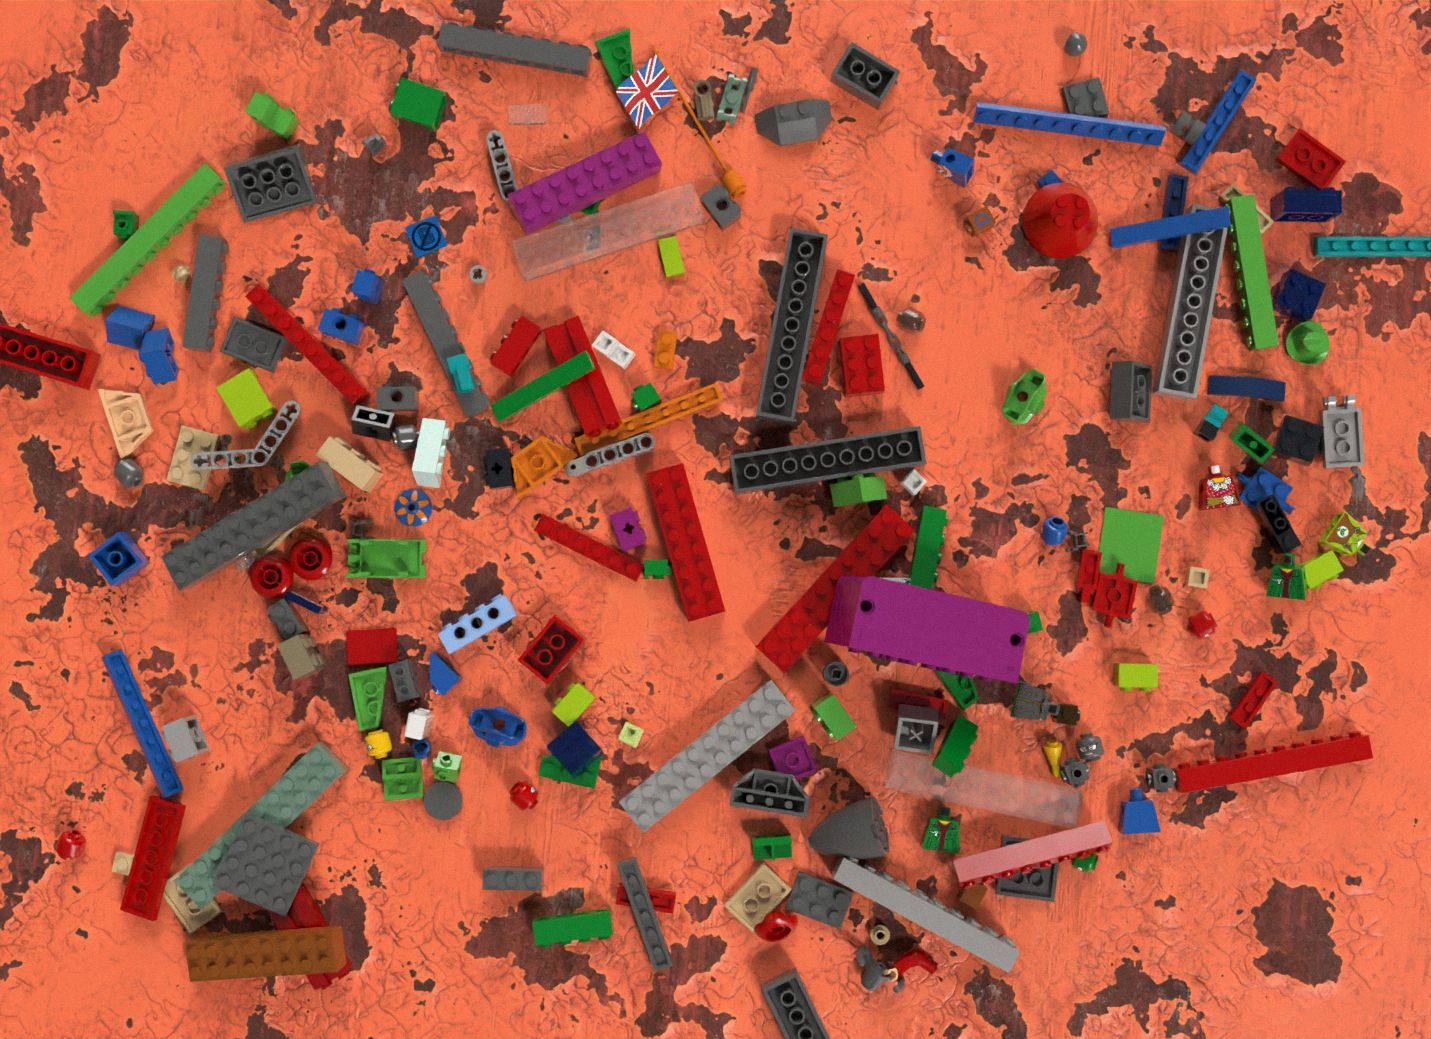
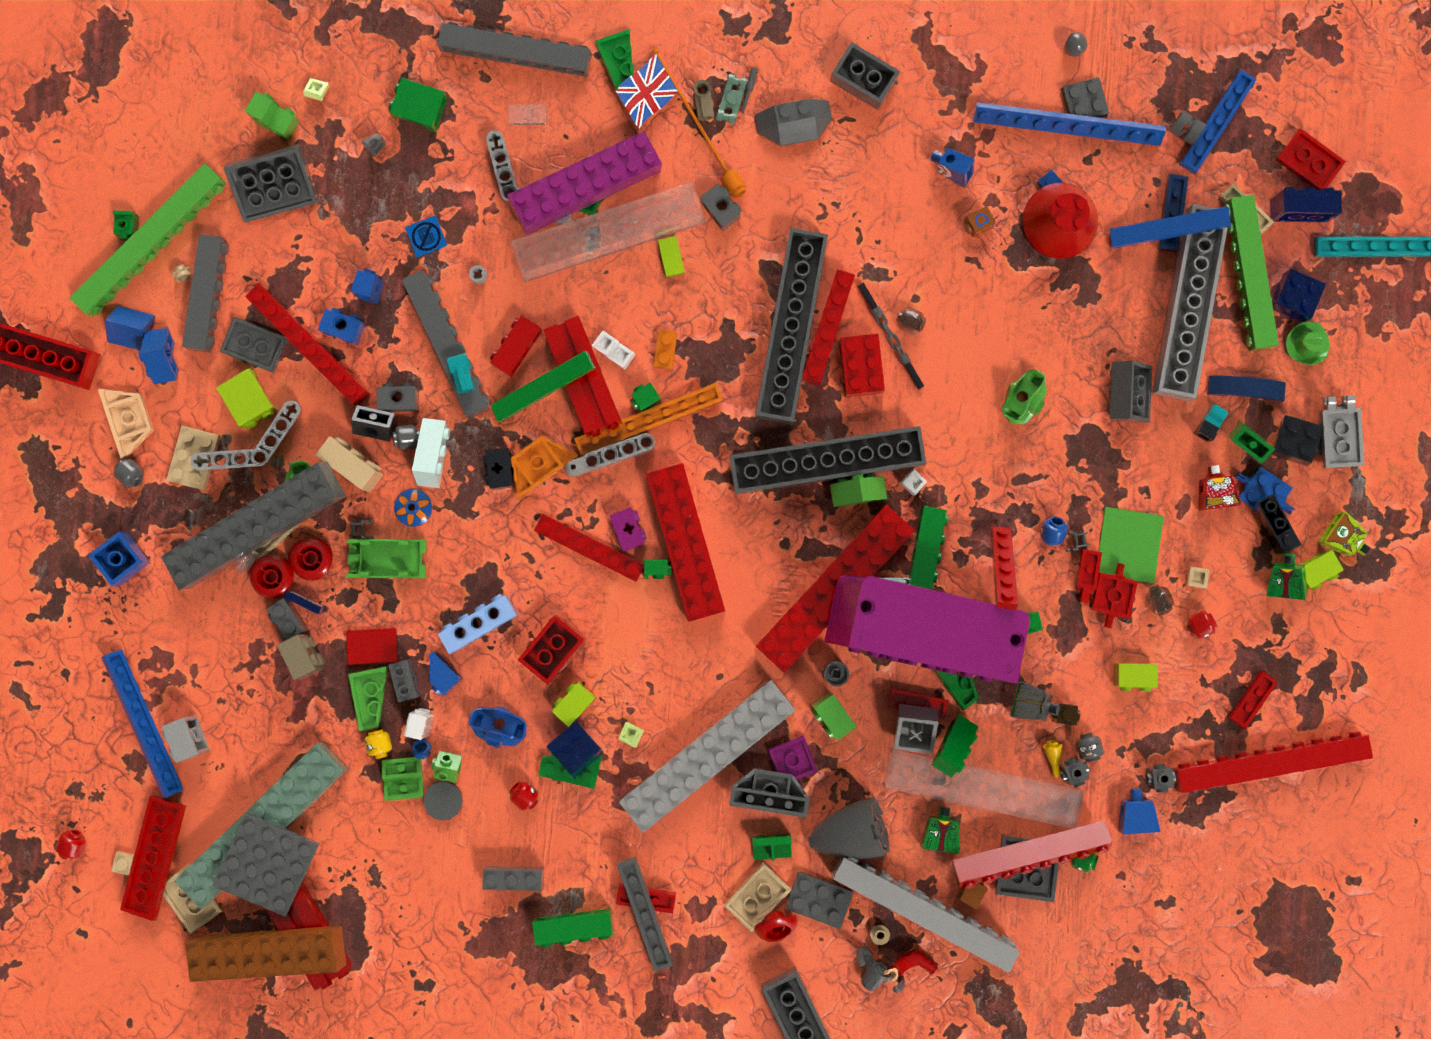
(316, 89): none -> yellowish green tile
(1004, 568): none -> red plate

